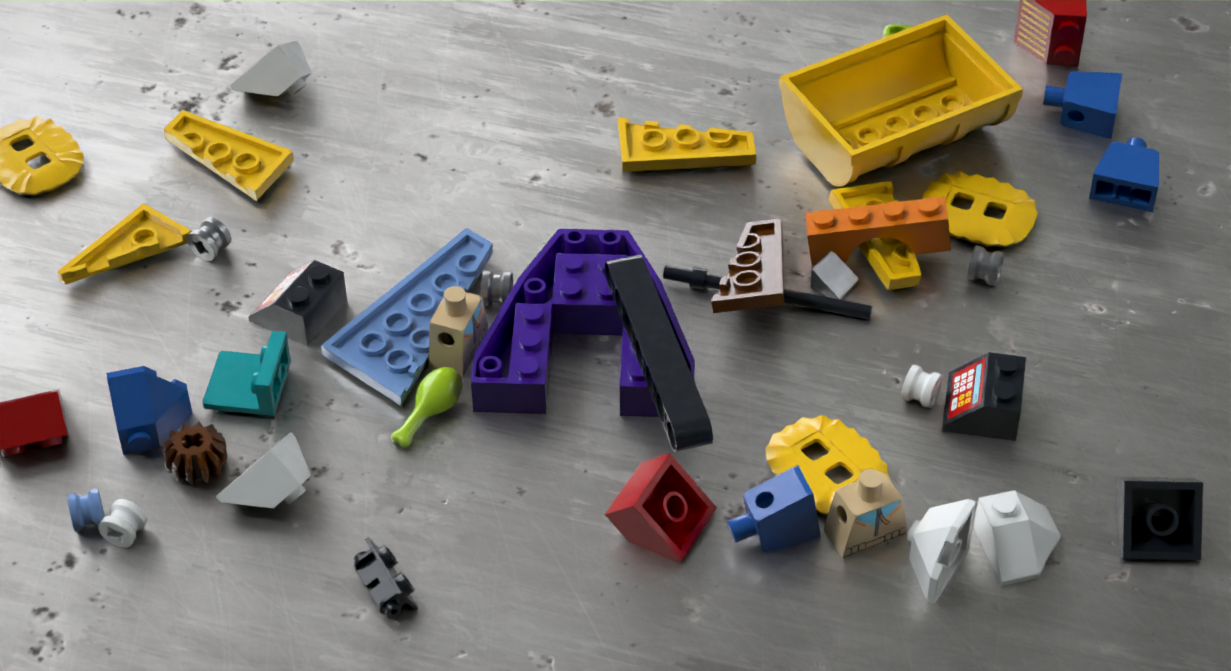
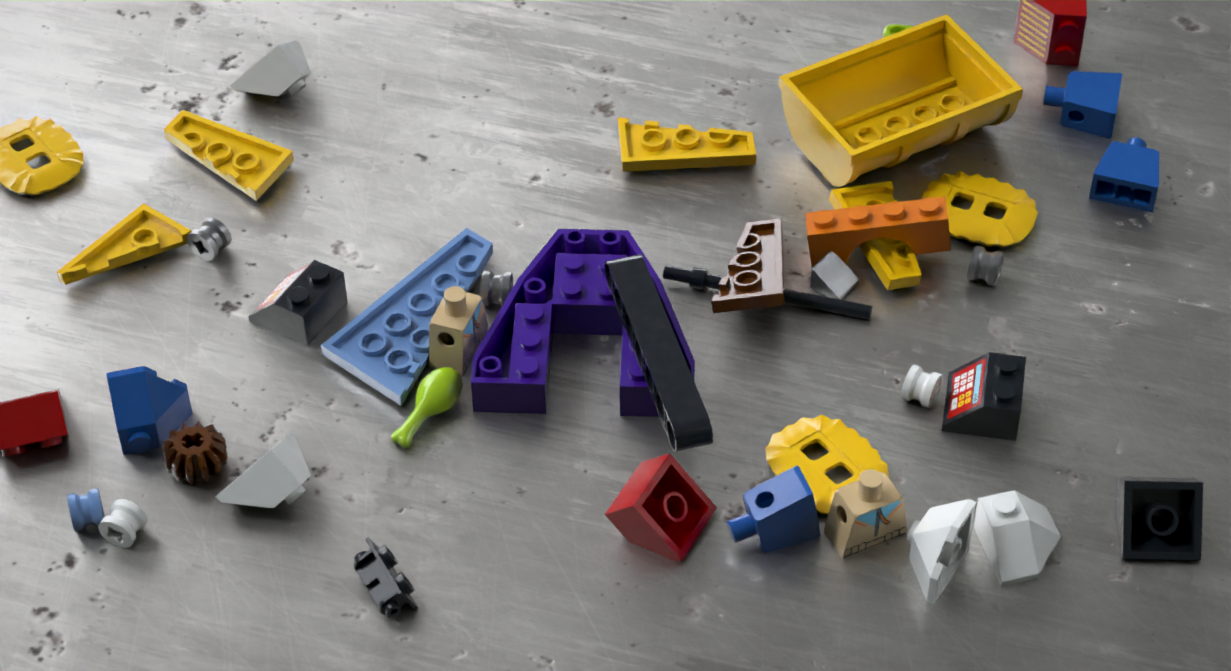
(249, 380): teal bracket -> none

